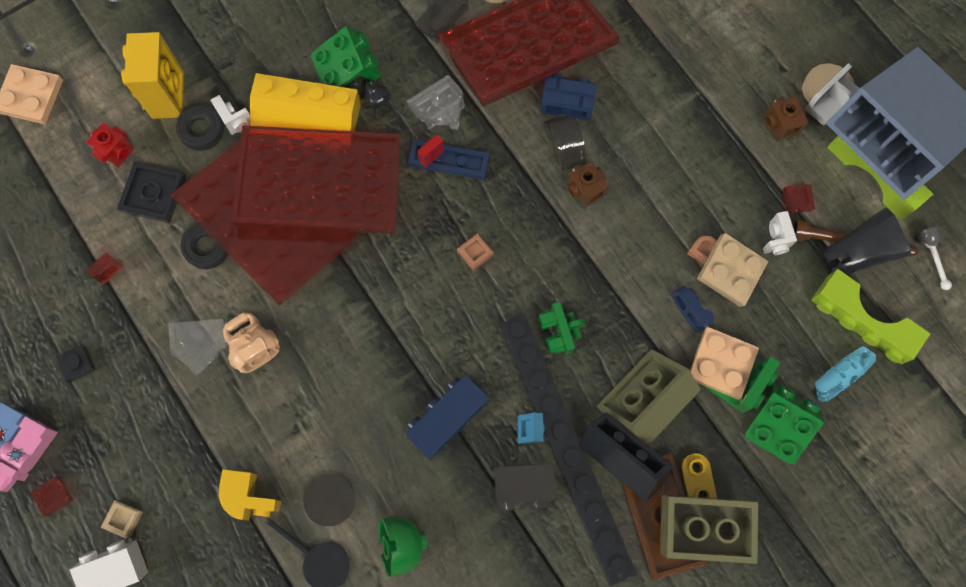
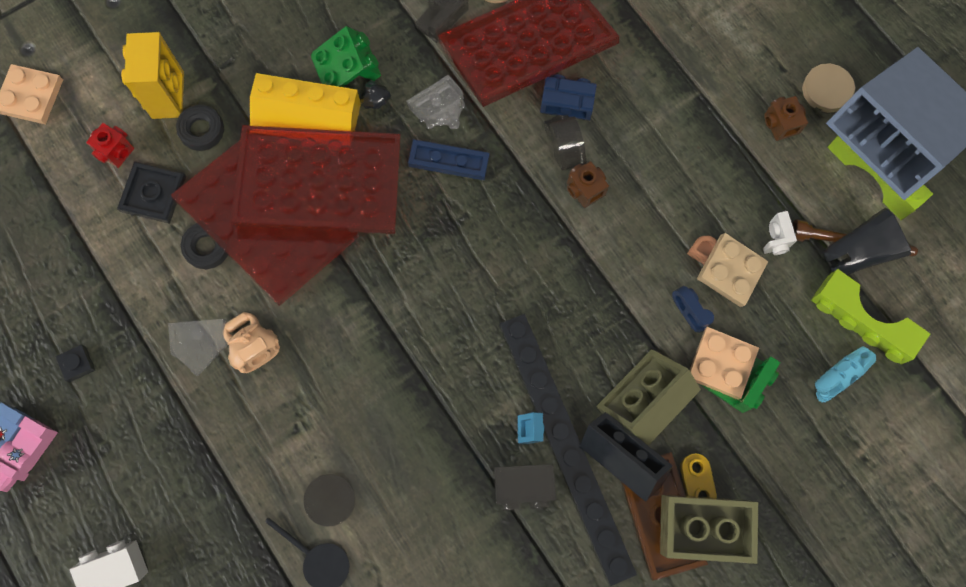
(51, 496): clear red tile -> none
(104, 268): clear red tile -> none
(121, 519): tan tile -> none
(232, 119): white bracket -> none
(238, 498): yellow brick -> none
(401, 545): green cylinder -> none
(431, 150): red tile -> none
(446, 416): dark blue brick -> none
(475, 252): nougat tile -> none
(556, 318): green hips -> none
(785, 423): green bracket -> none
(798, 199): clear red tile -> none
(832, 96): white panel -> none
(930, 238): hinge -> none

